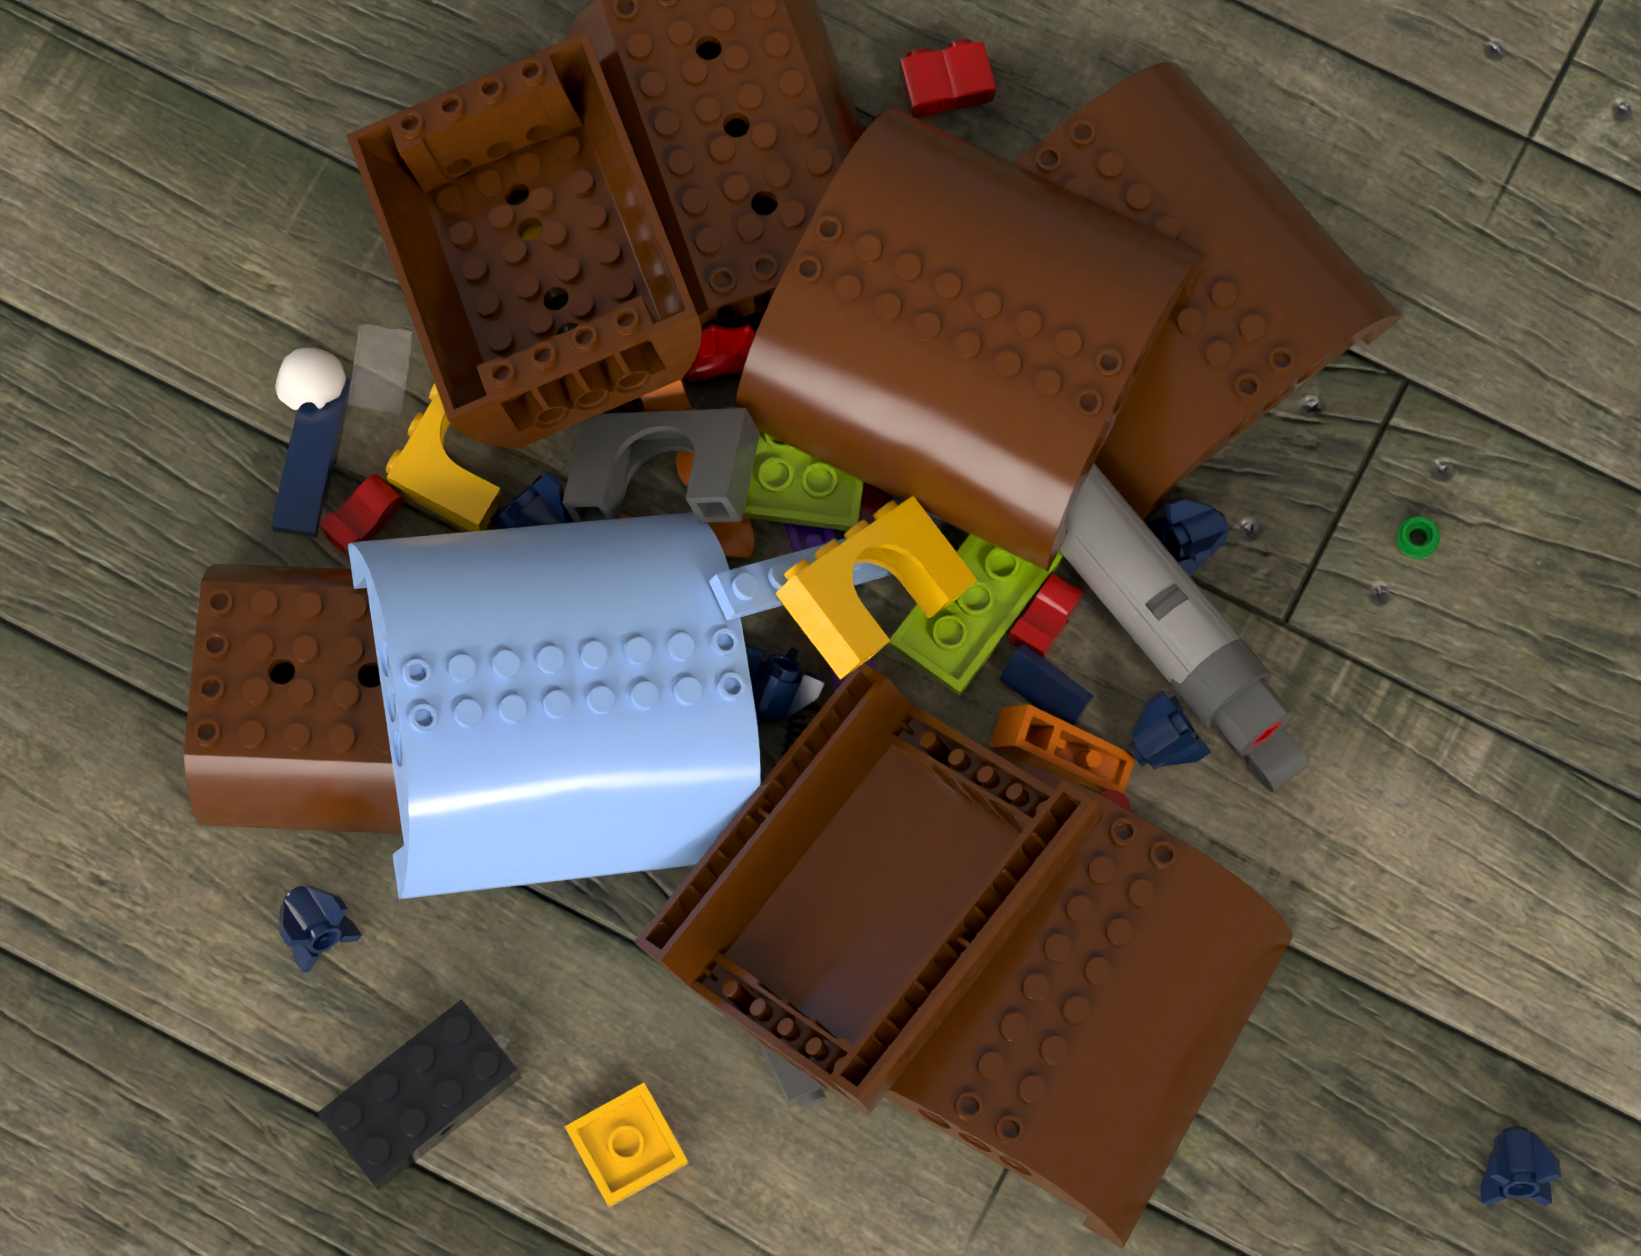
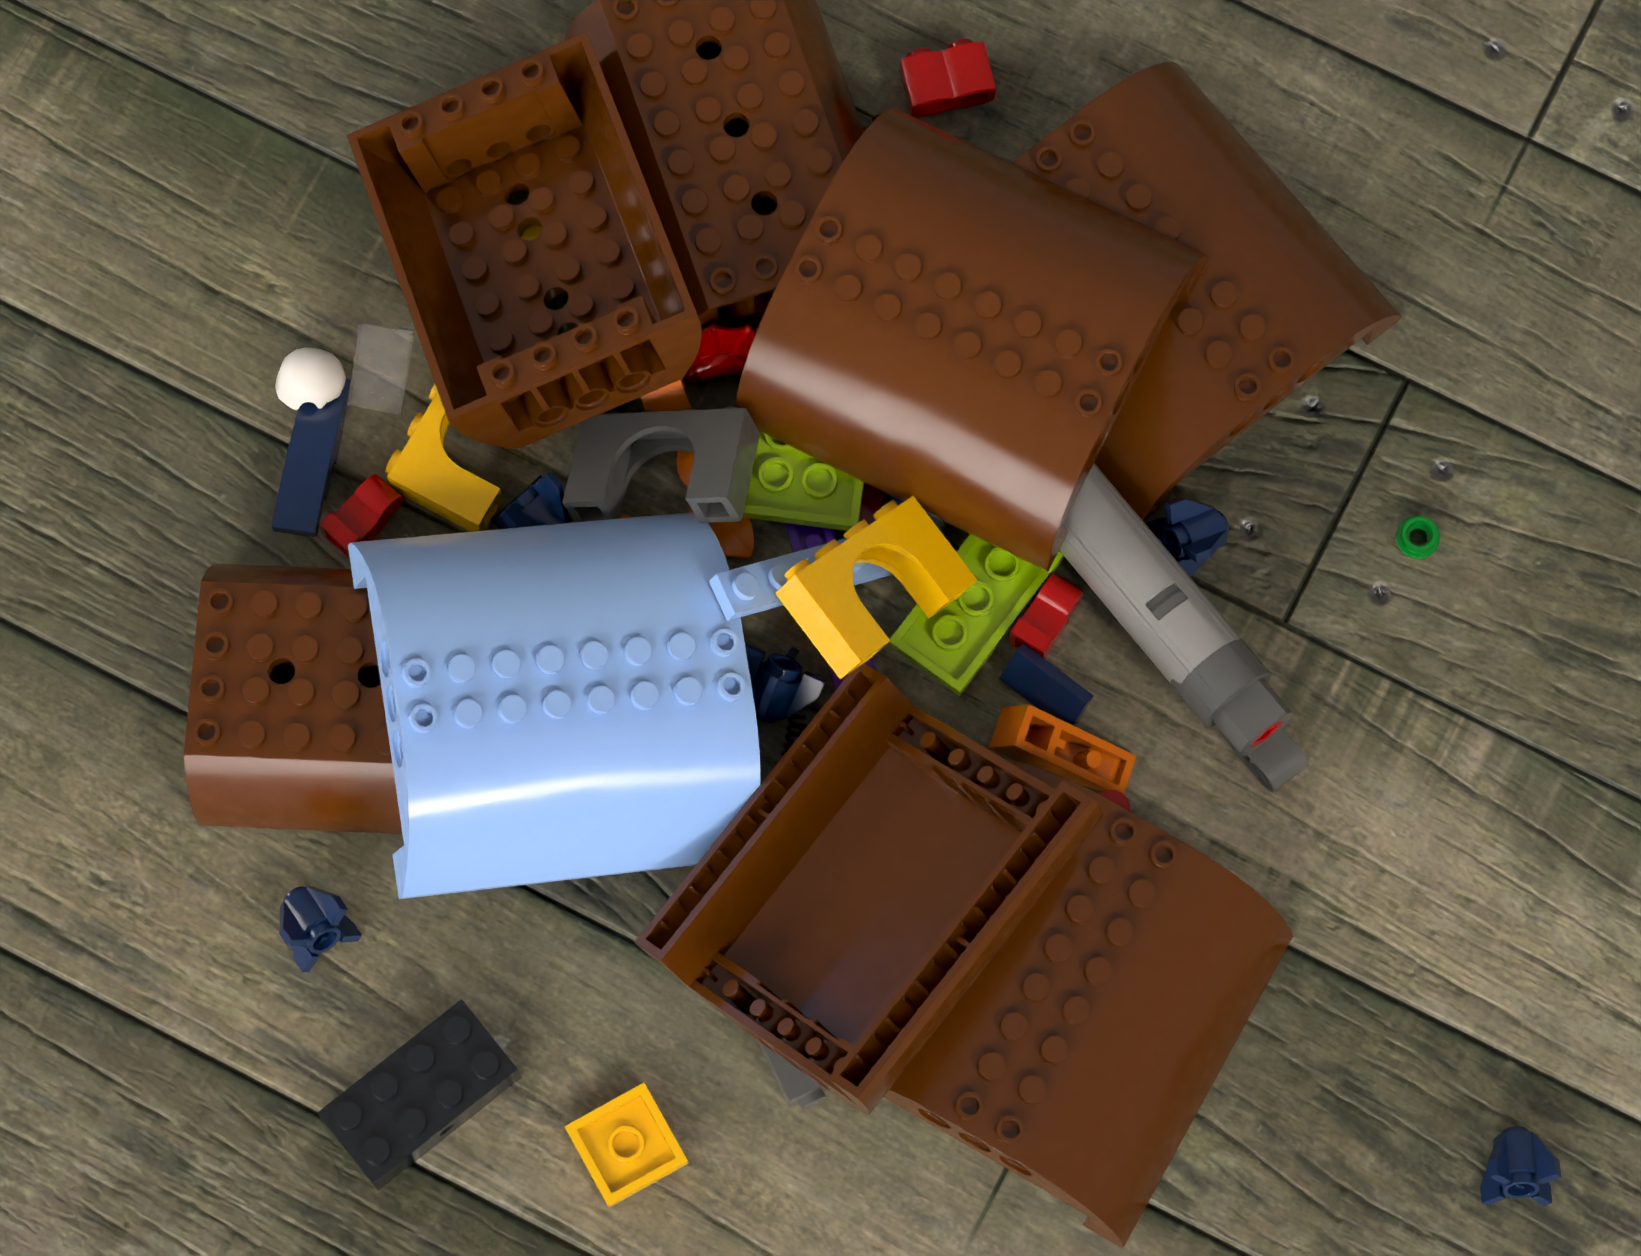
(1165, 735): dark blue brick -> none

